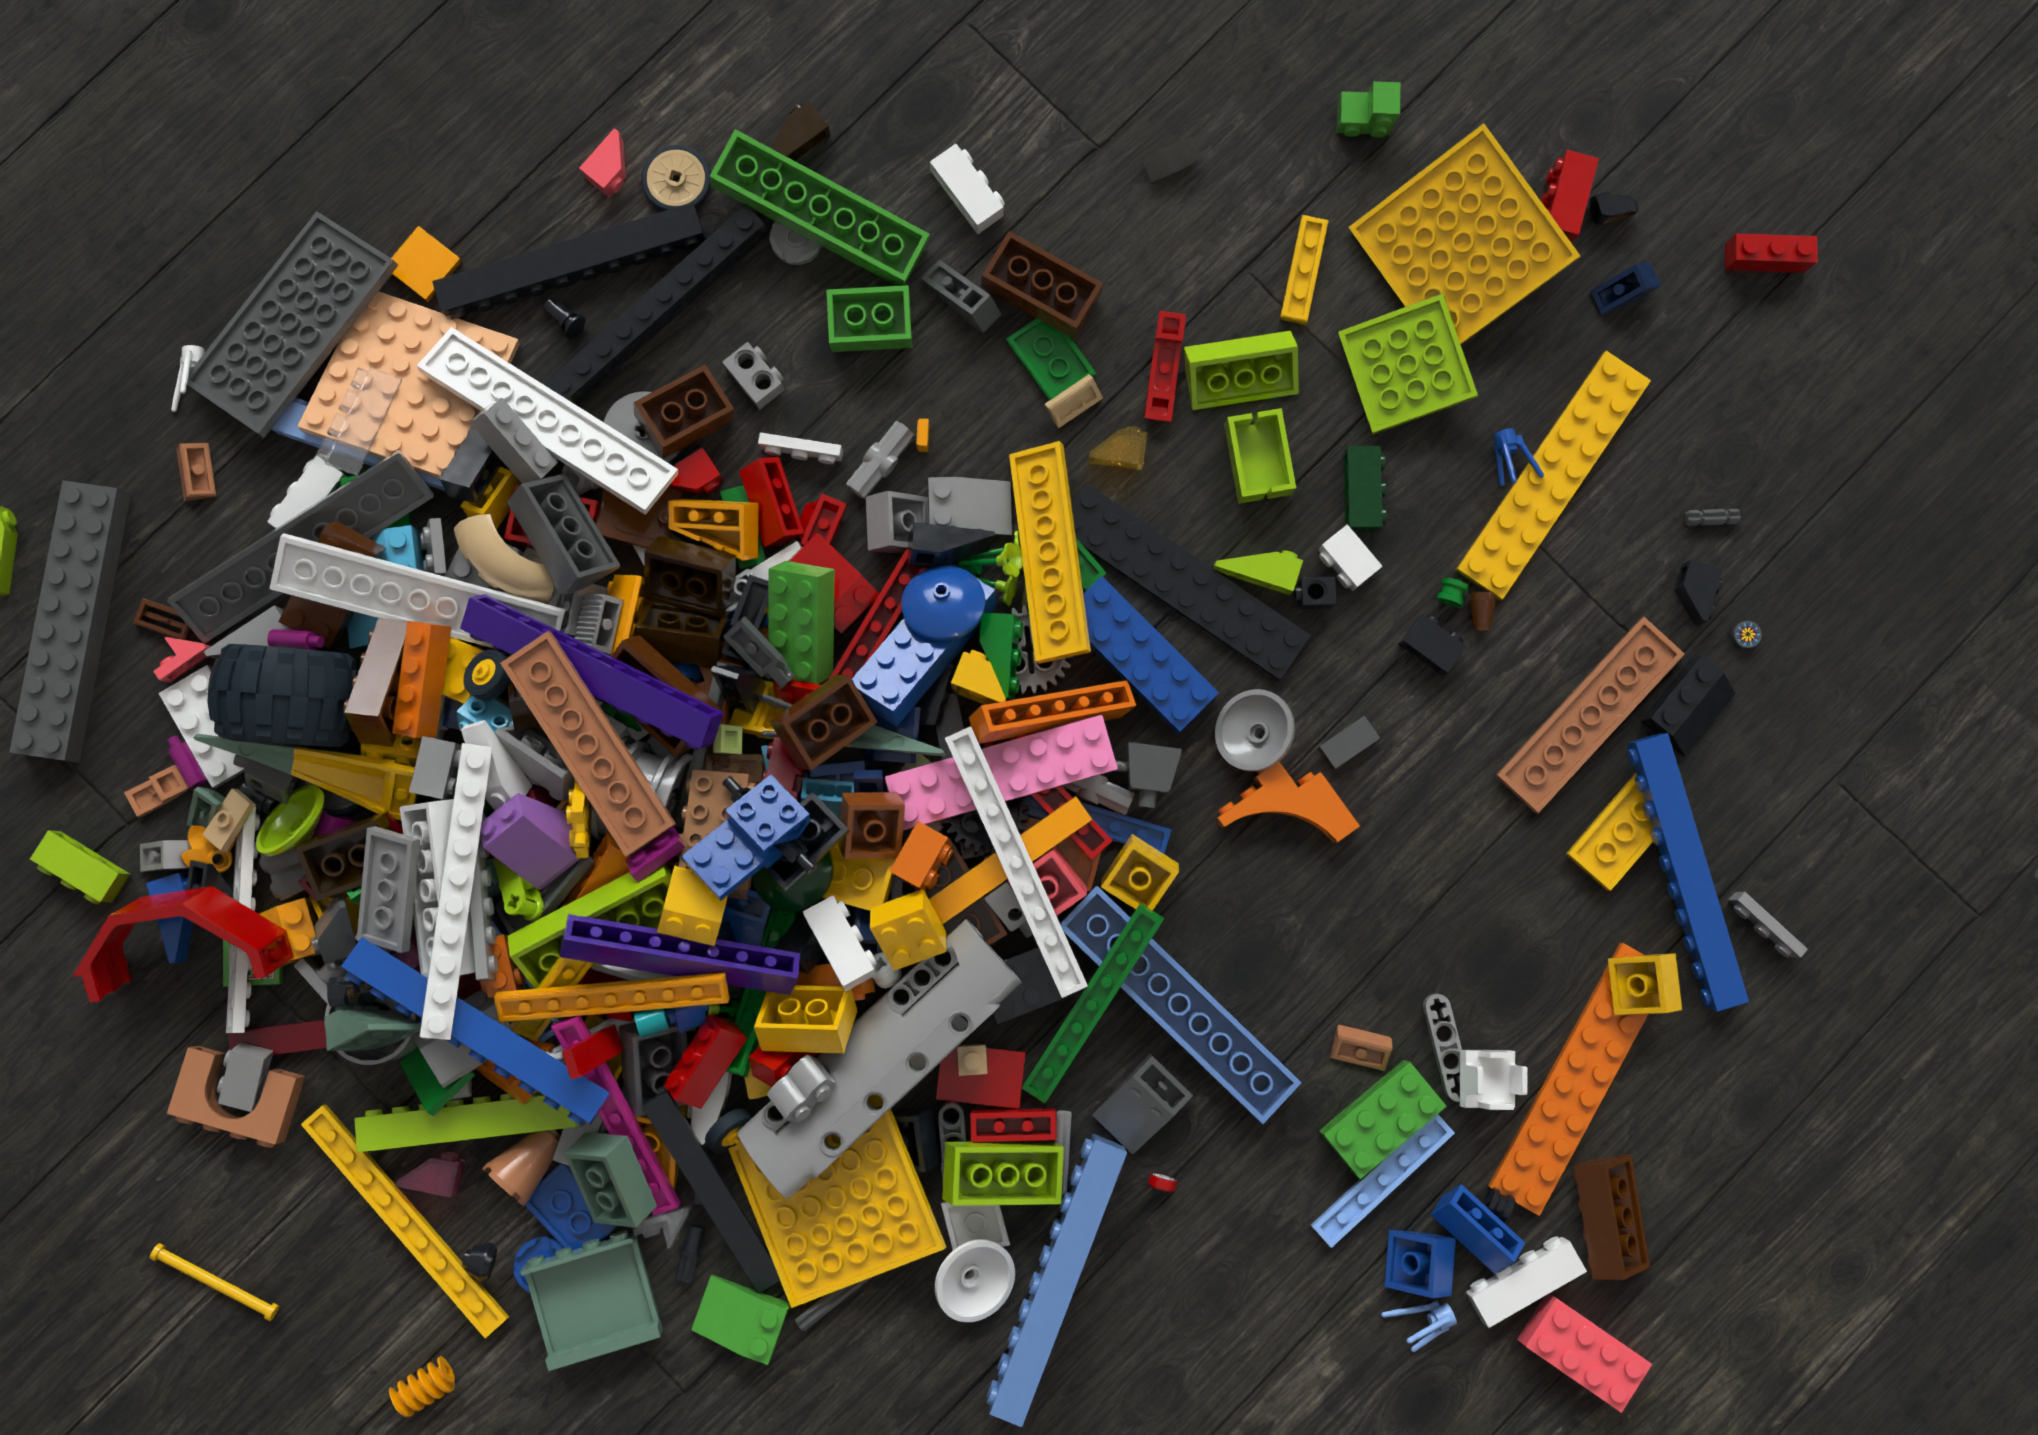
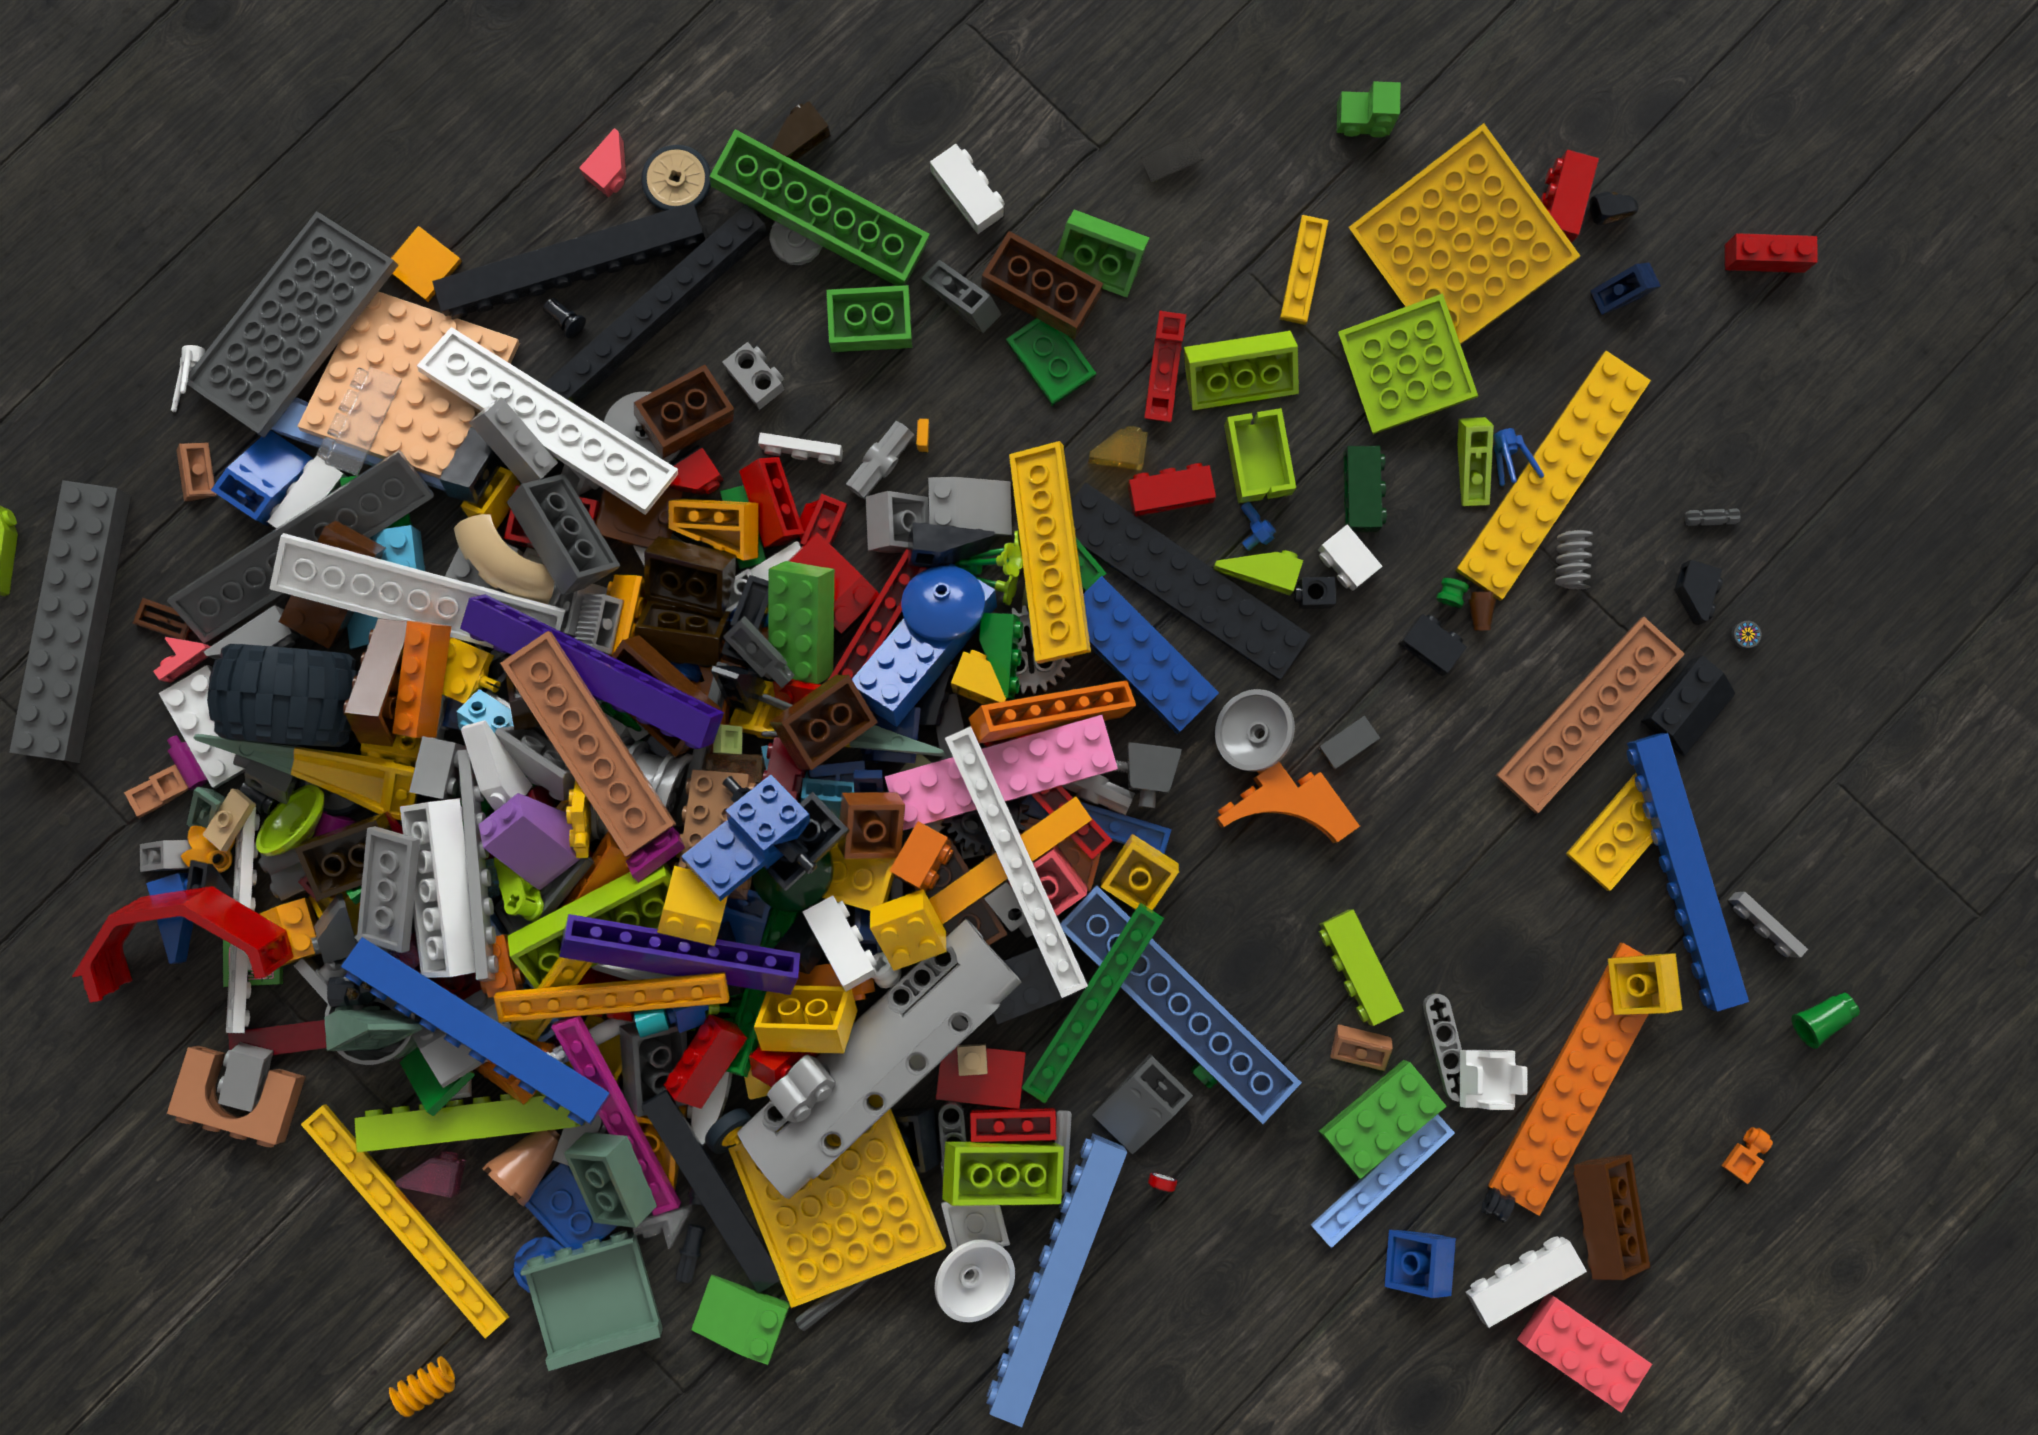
(79, 867): lime brick -> none
(214, 1282): yellow bar -> none
(262, 476): none -> blue slope
(294, 639): magenta cylinder -> none
(432, 541): light grey plate -> none
(455, 892): white plate -> none
(480, 1261): black cone -> none
(486, 676): black wheel -> none
(592, 1051): red tile -> none
(1073, 401): tan plate -> none
(1103, 251): none -> bright green slope
(1171, 489): none -> red brick
(1203, 1075): none -> green tile
(1261, 530): none -> blue piece
(1361, 968): none -> lime brick
(1440, 1320): light blue plant -> none
(1475, 460): none -> lime slope
(1478, 1229): blue brick -> none
(1572, 559): none -> light grey piece
(1743, 1161): none -> orange plate
(1825, 1019): none -> green plant

